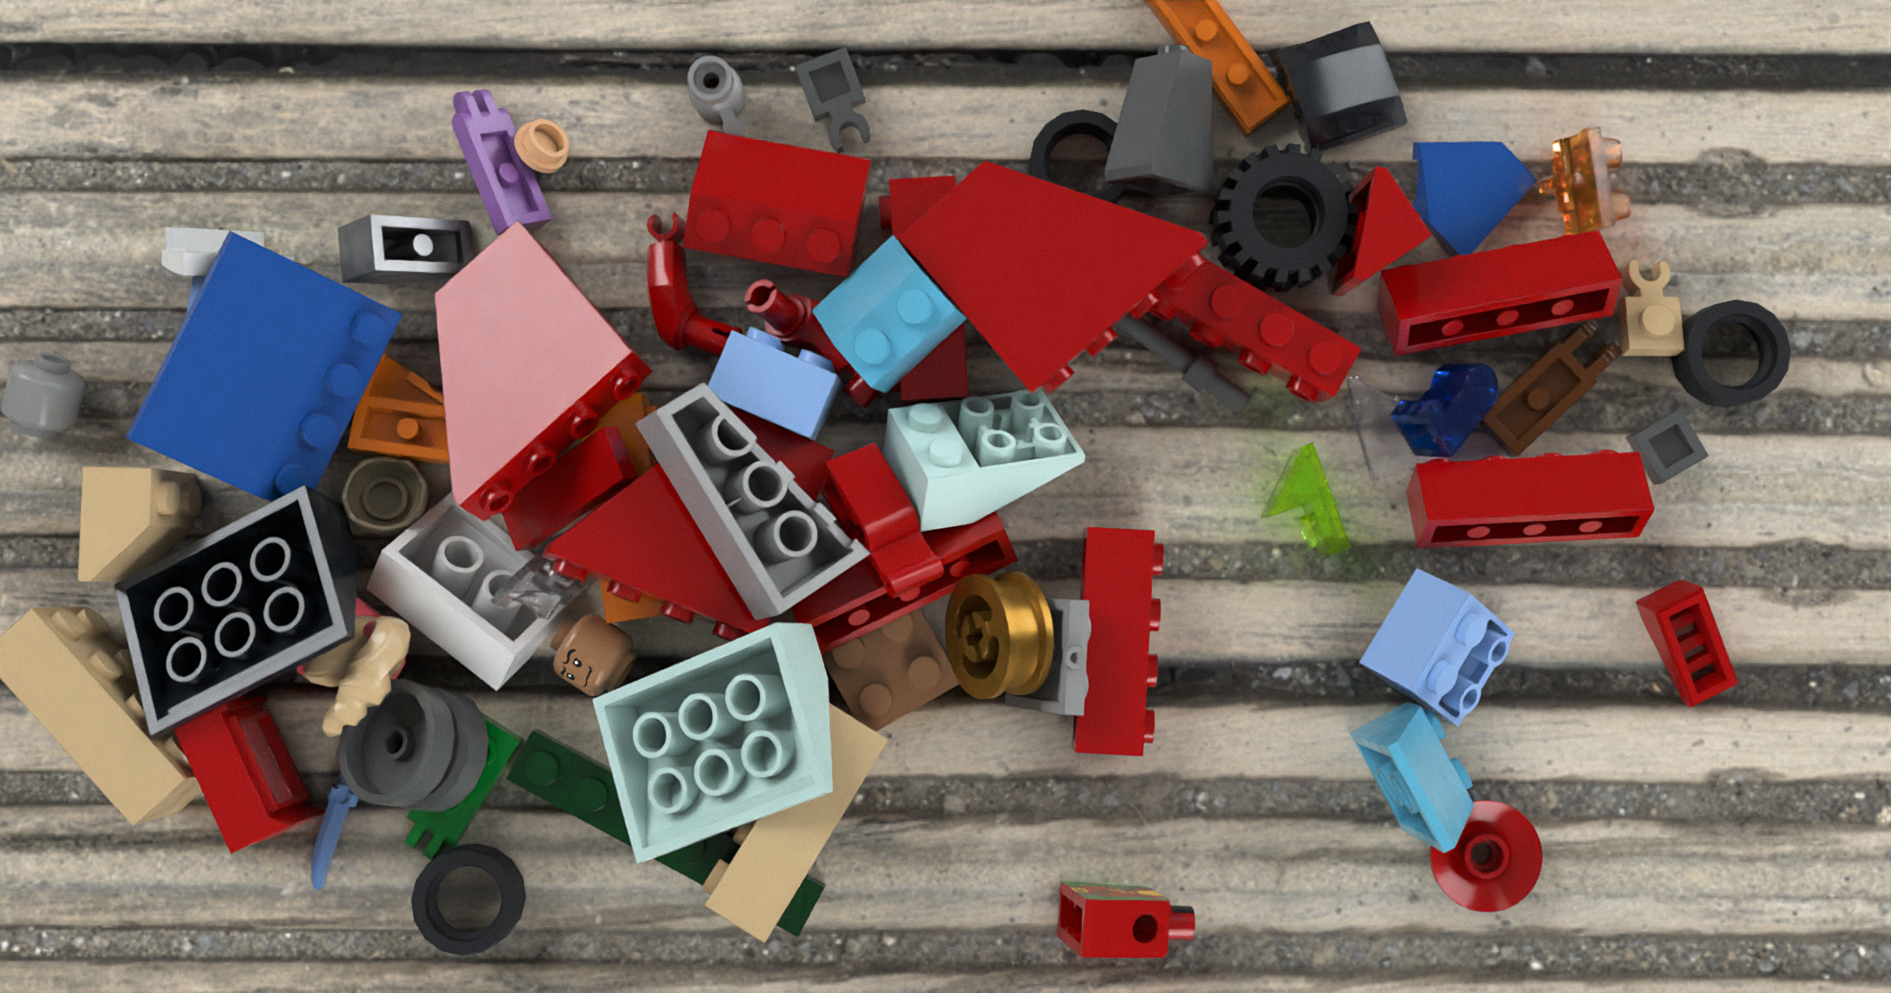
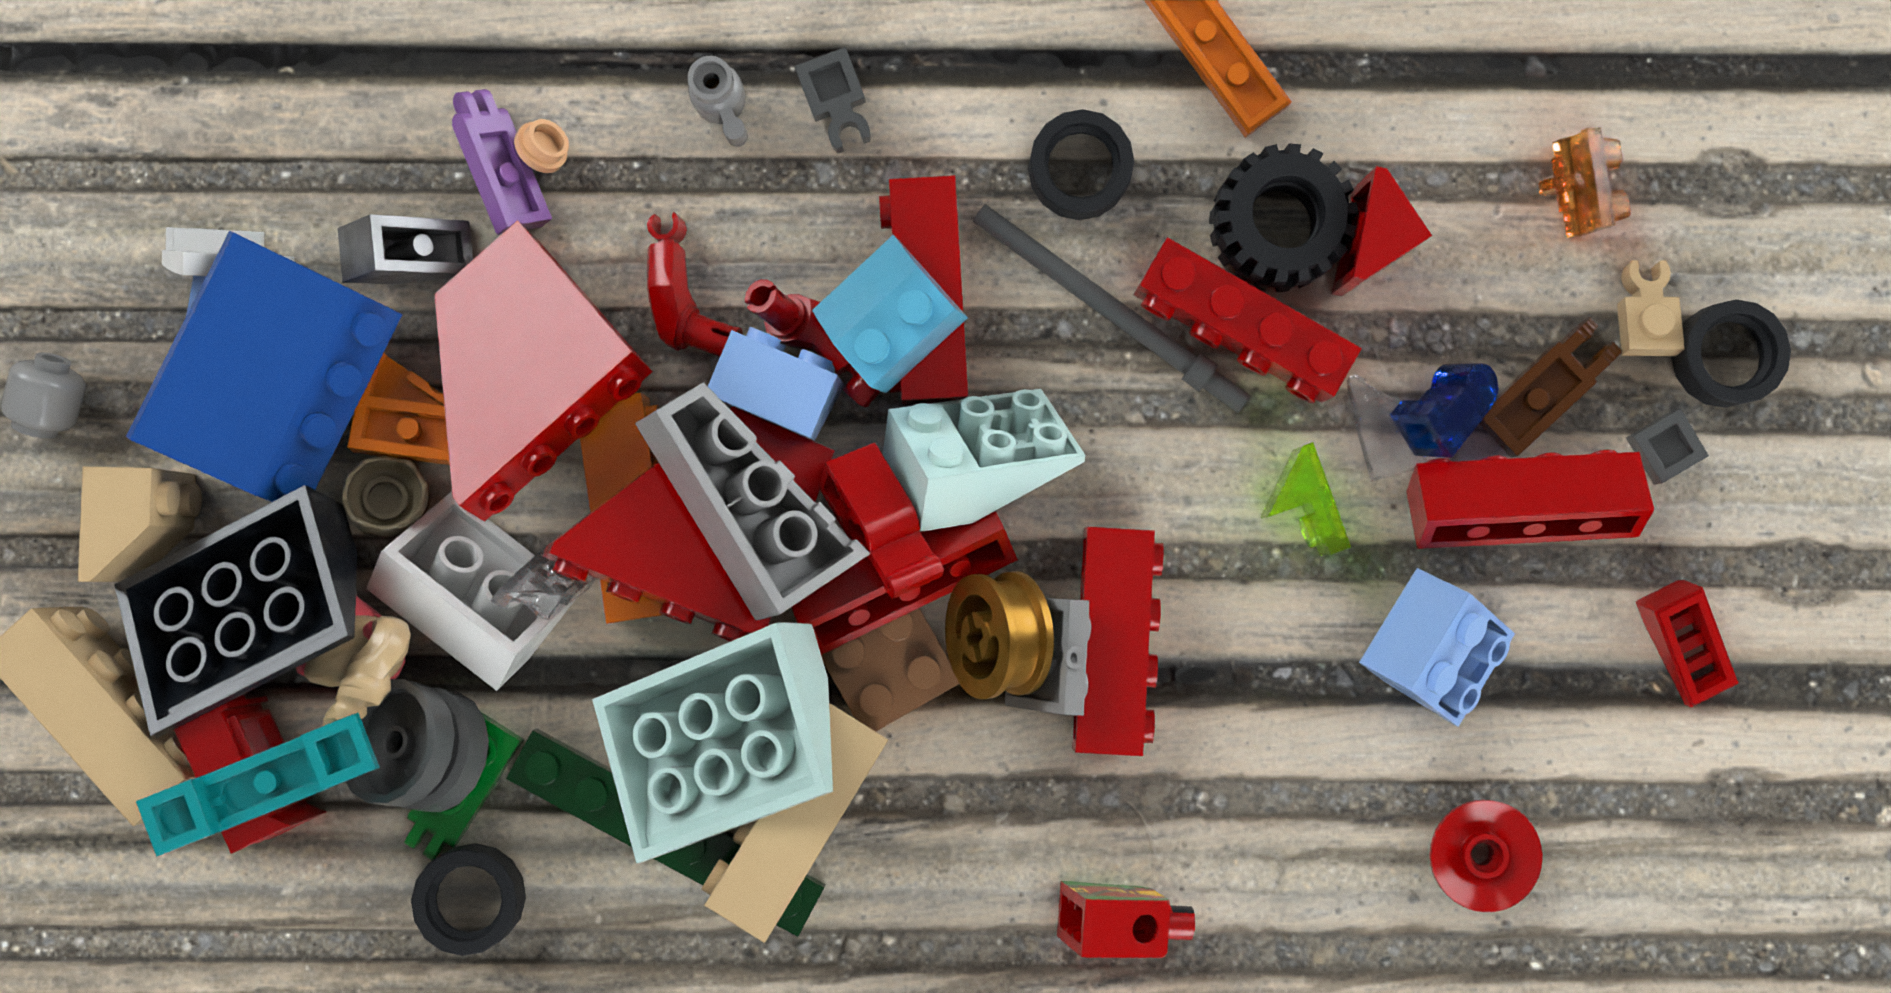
(257, 784): none -> teal slope
(340, 800): medium blue piece -> none
(569, 488): red tile -> none
(593, 654): medium nougat head -> none
(777, 203): red slope -> none
(1046, 266): red slope -> none
(1165, 126): dark grey slope -> none
(1340, 87): black slope -> none
(1416, 774): medium azure slope -> none
(1467, 190): blue slope -> none
(1498, 292): red brick -> none

